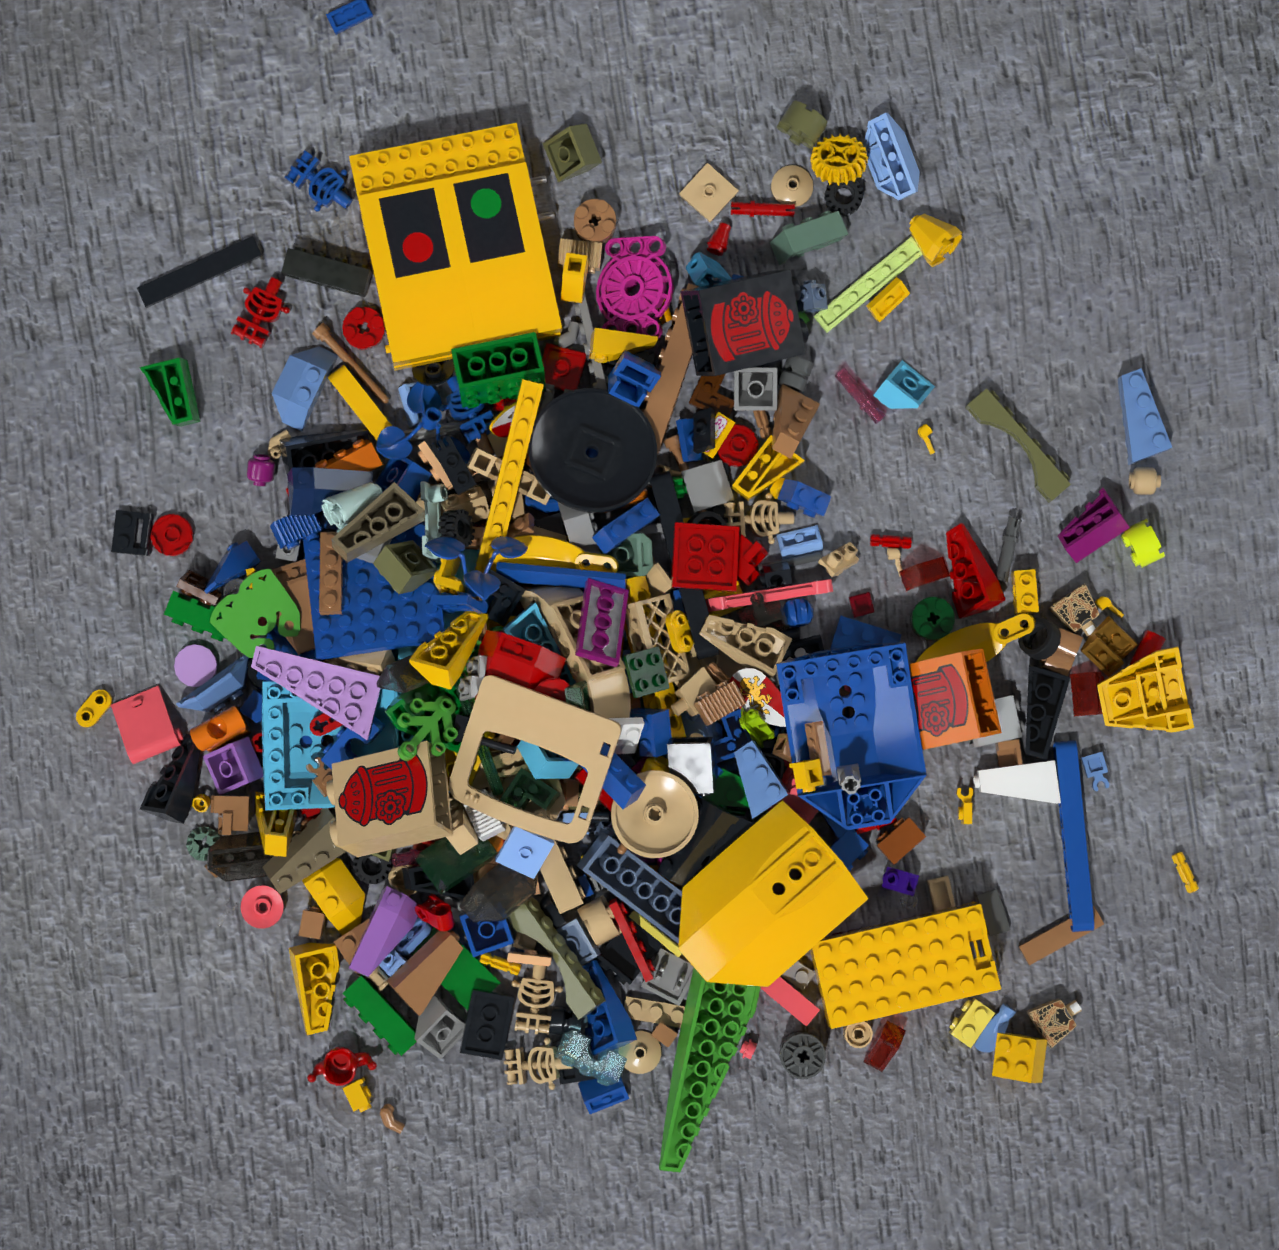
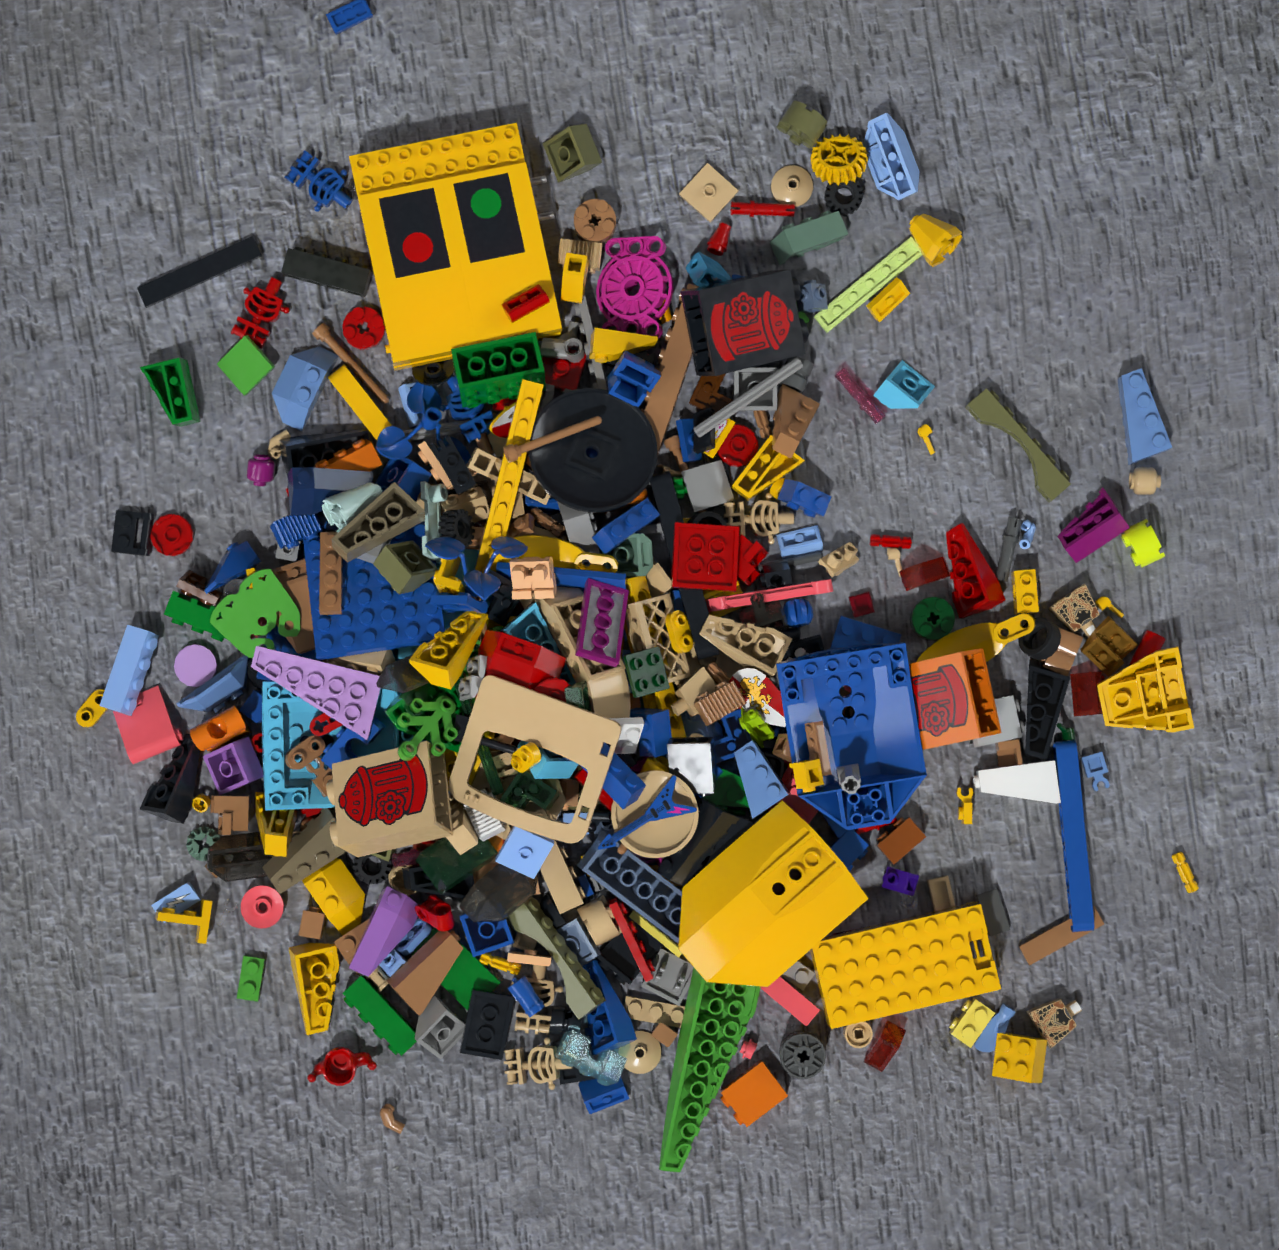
(129, 670): none -> light blue brick
(179, 899): none -> light blue slope
(190, 917): none -> yellow bracket
(245, 365): none -> bright green tile
(251, 978): none -> bright green plate
(305, 751): none -> medium nougat plate
(358, 1095): yellow brick -> none
(512, 451): none -> medium nougat piece
(525, 303): none -> red brick
(526, 757): none -> yellow plate
(526, 996): none -> blue piece
(532, 577): none -> light nougat hips
(547, 522): none -> medium nougat axle
(560, 349): none -> light grey piece
(661, 808): none -> blue piece
(748, 397): none -> light grey axle
(753, 1094): none -> orange brick
(1028, 535): none -> light blue arm
(1067, 733): none -> dark green hand

